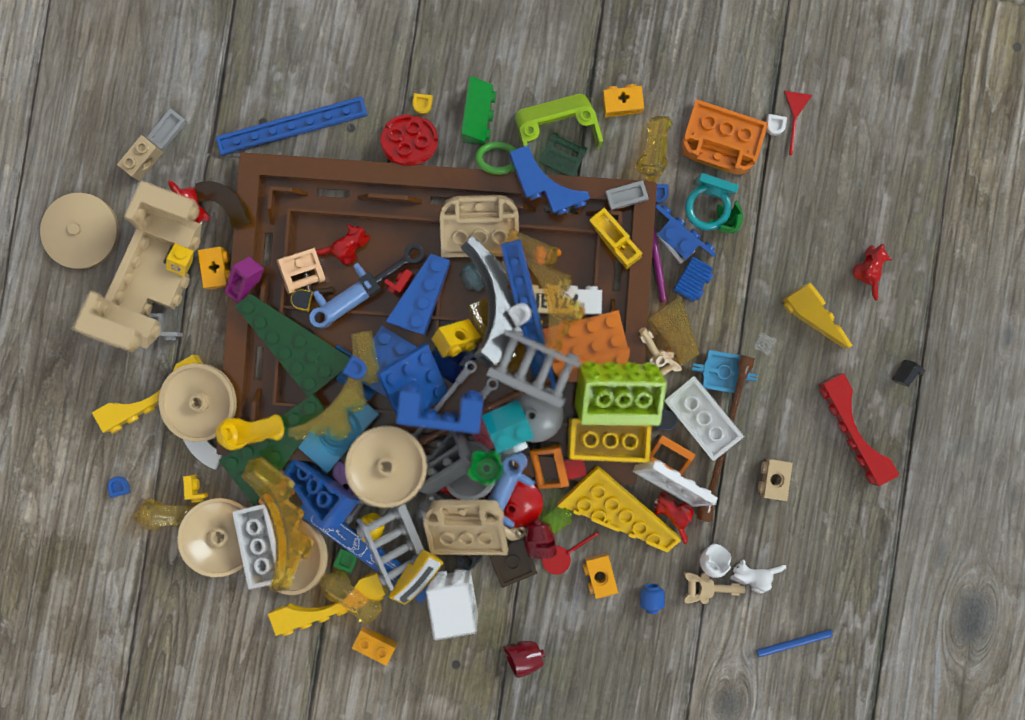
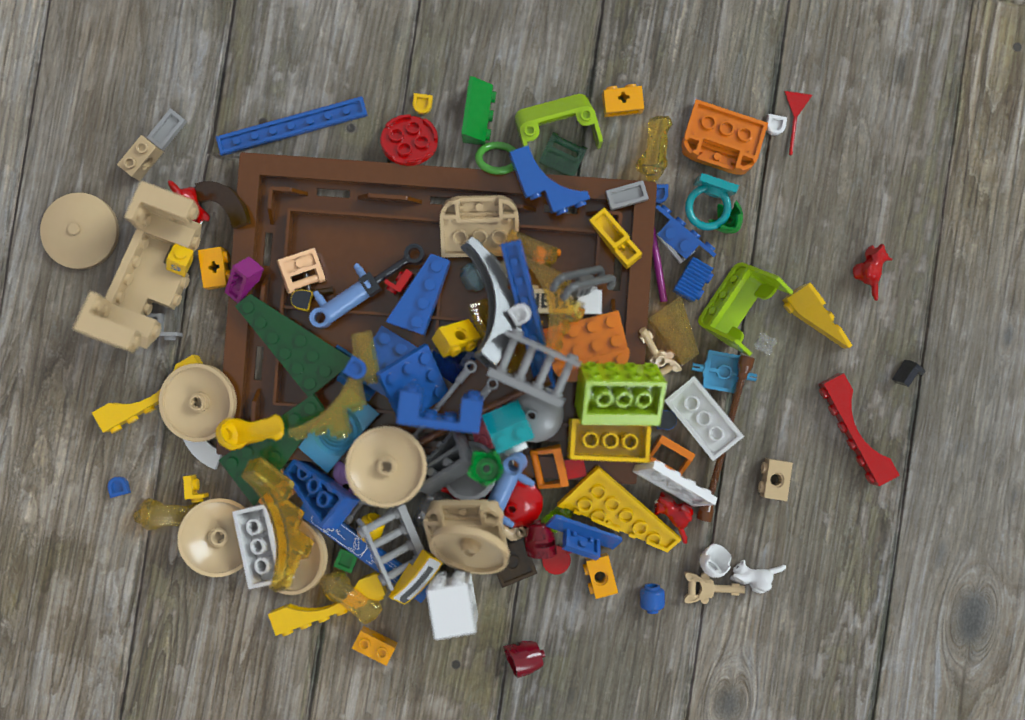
(345, 247): red animal -> none
(469, 549): none -> tan dish
(583, 283): none -> dark grey piece
(583, 538): none -> blue bracket
(734, 301): none -> lime windscreen
(794, 643): blue bar -> none

